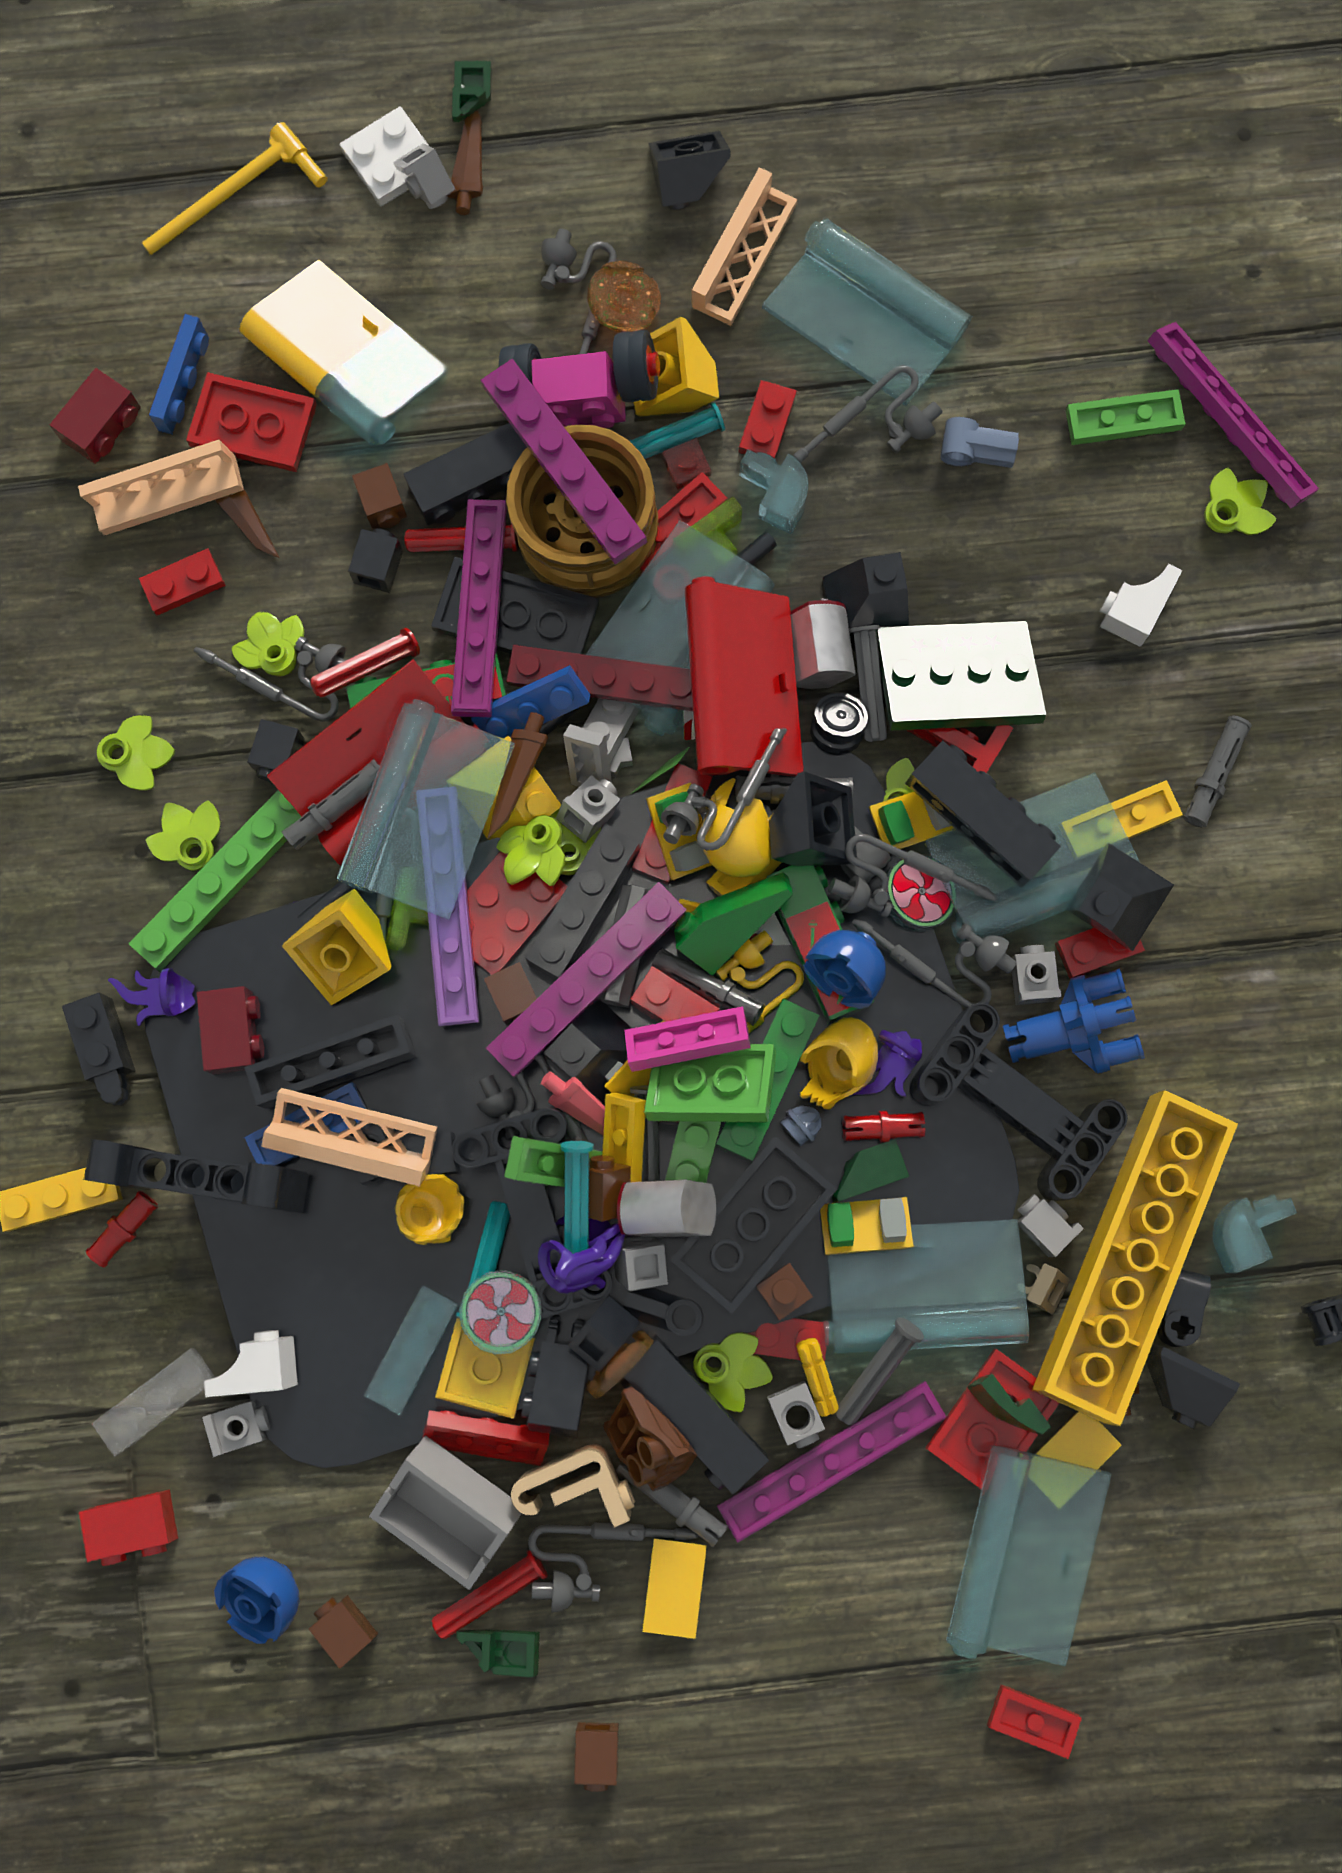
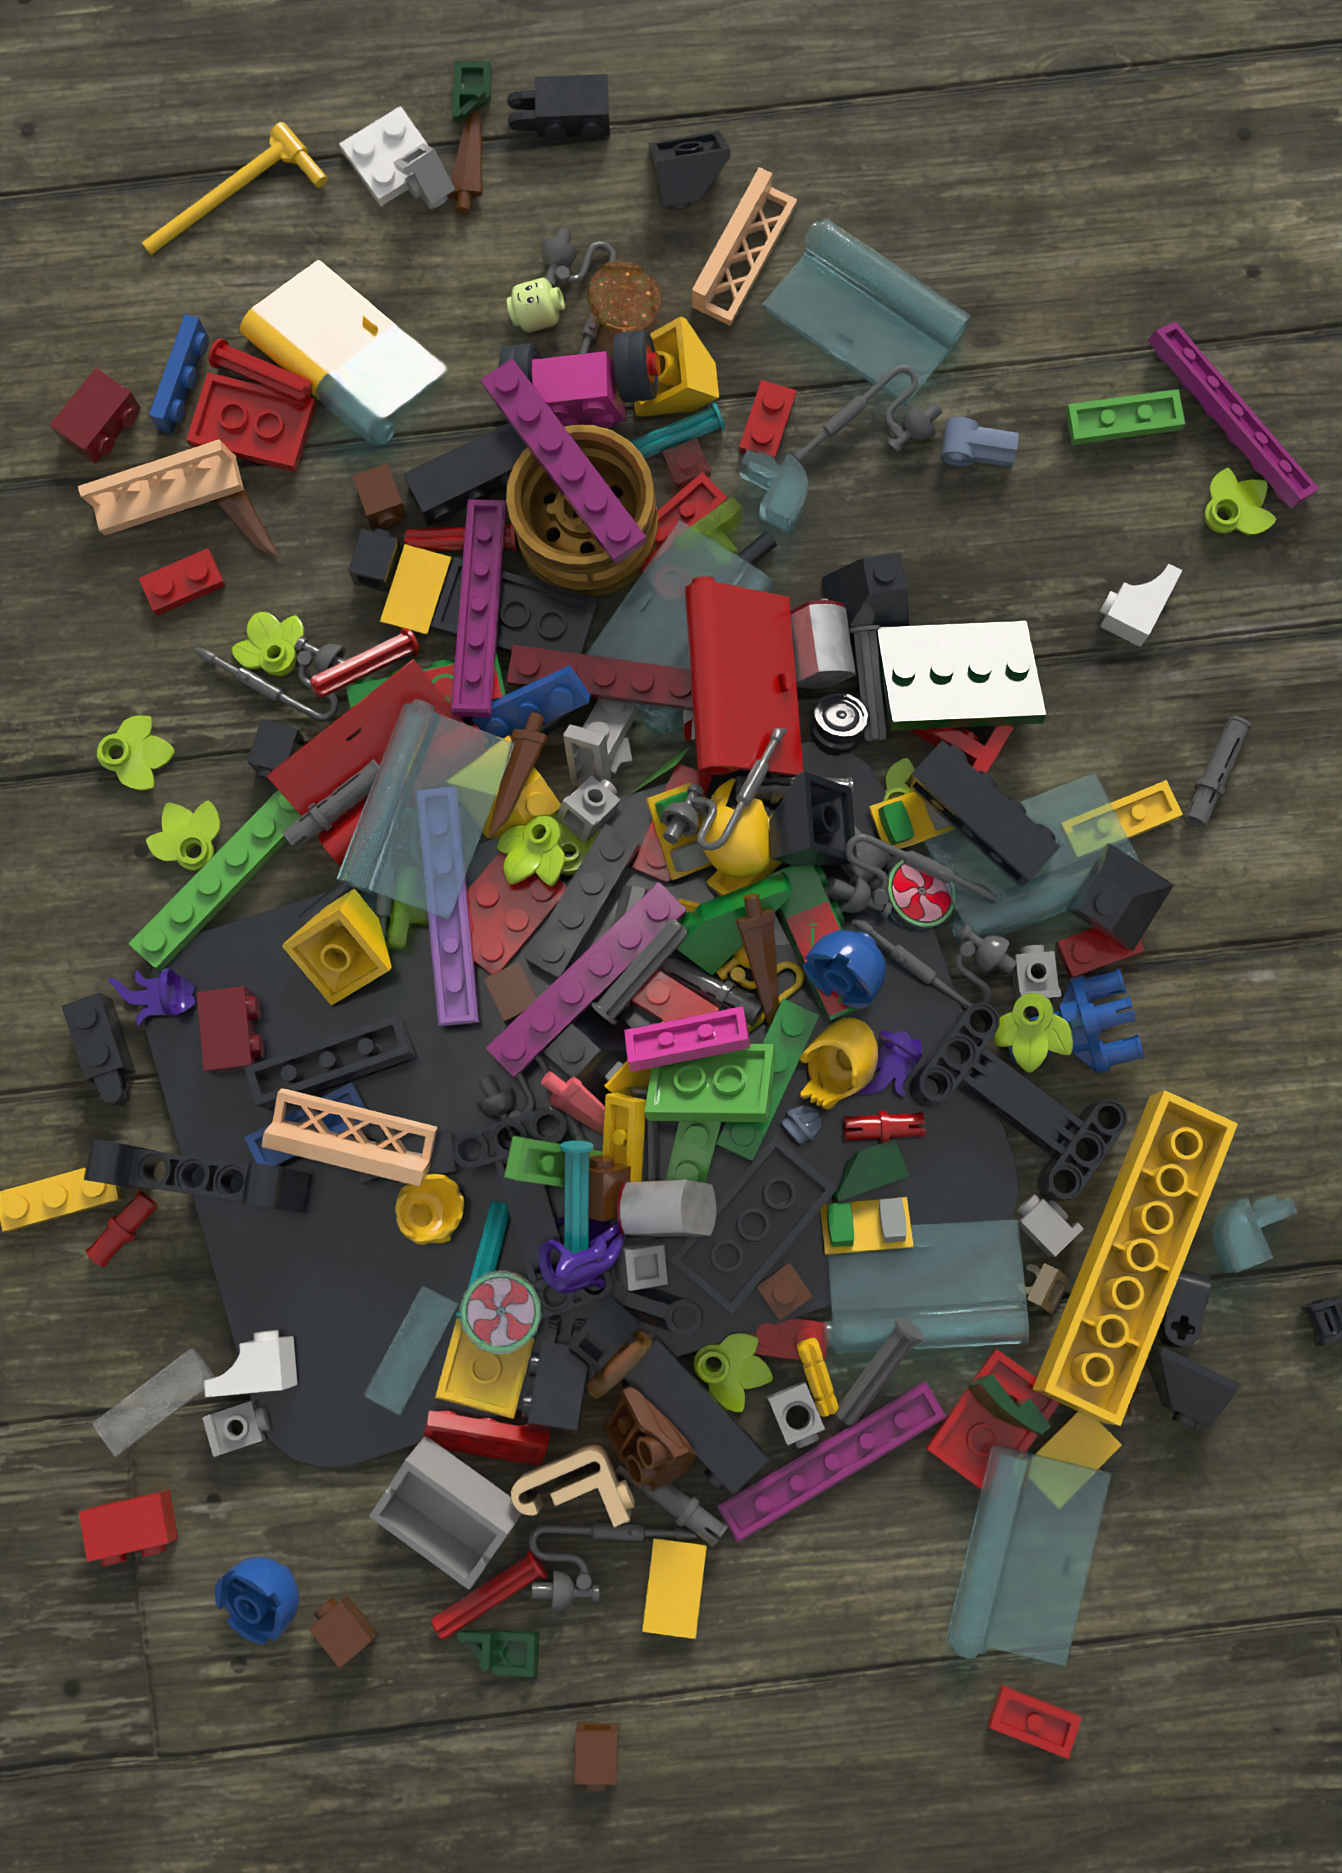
(258, 370): none -> red axle
(415, 589): none -> yellow piece
(535, 305): none -> yellowish green head
(563, 106): none -> black hinge
(640, 970): none -> dark grey axle
(759, 943): none -> reddish brown bar
(1034, 1038): none -> lime plate

